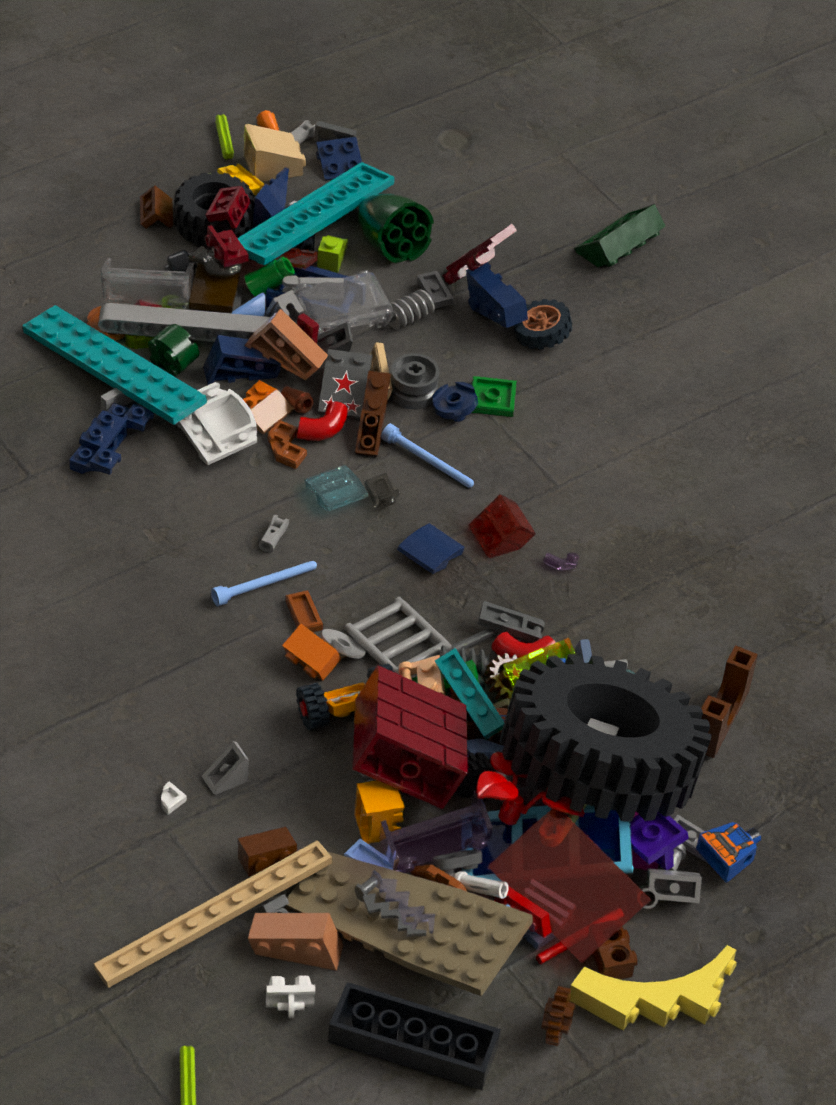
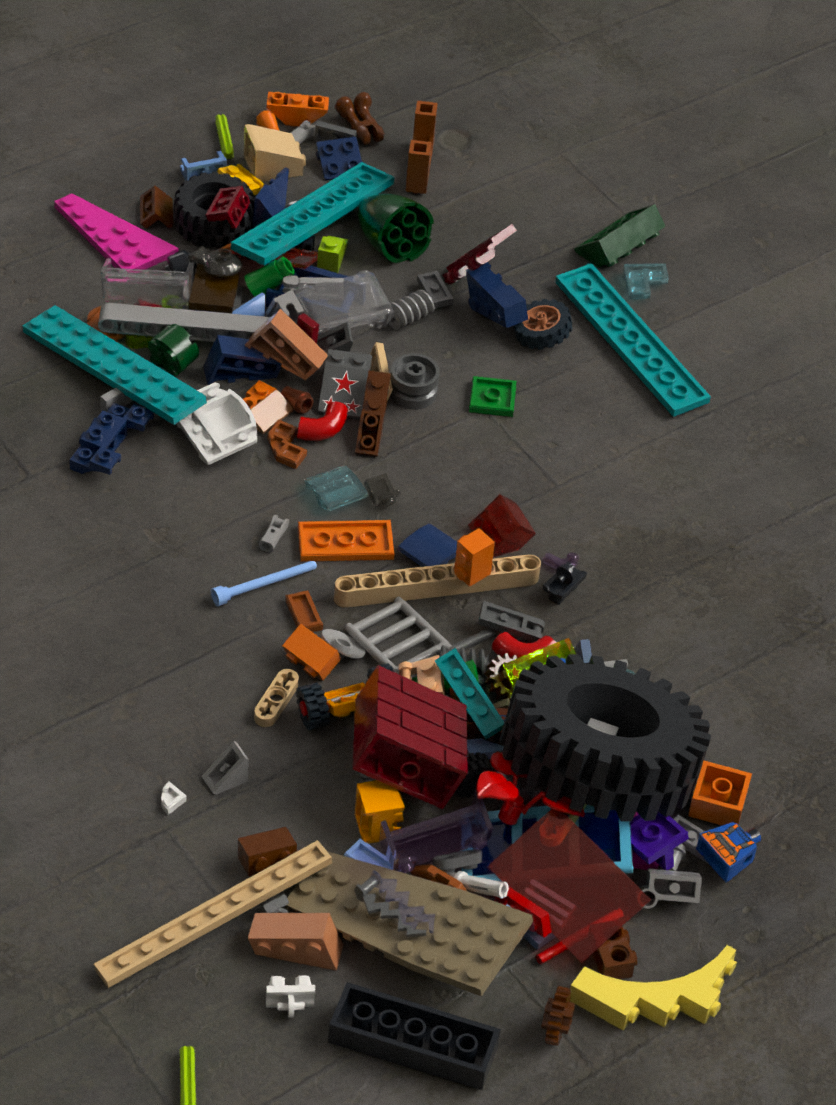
(114, 237): none -> dark pink wing
(196, 168): none -> medium blue hinge
(226, 247): dark red bracket -> none
(276, 707): none -> tan beam
(296, 108): none -> orange slope
(345, 540): none -> orange tile
(361, 106): none -> reddish brown piece
(392, 435): light blue piece -> none
(421, 147): none -> dark orange arch
(432, 582): none -> tan beam
(455, 410): dark blue plate -> none
(474, 557): none -> orange brick
(563, 582): none -> black hips
(633, 340): none -> teal plate
(641, 275): none -> clear light blue plate
(719, 794): none -> orange brick
(730, 698): reddish brown arch -> none

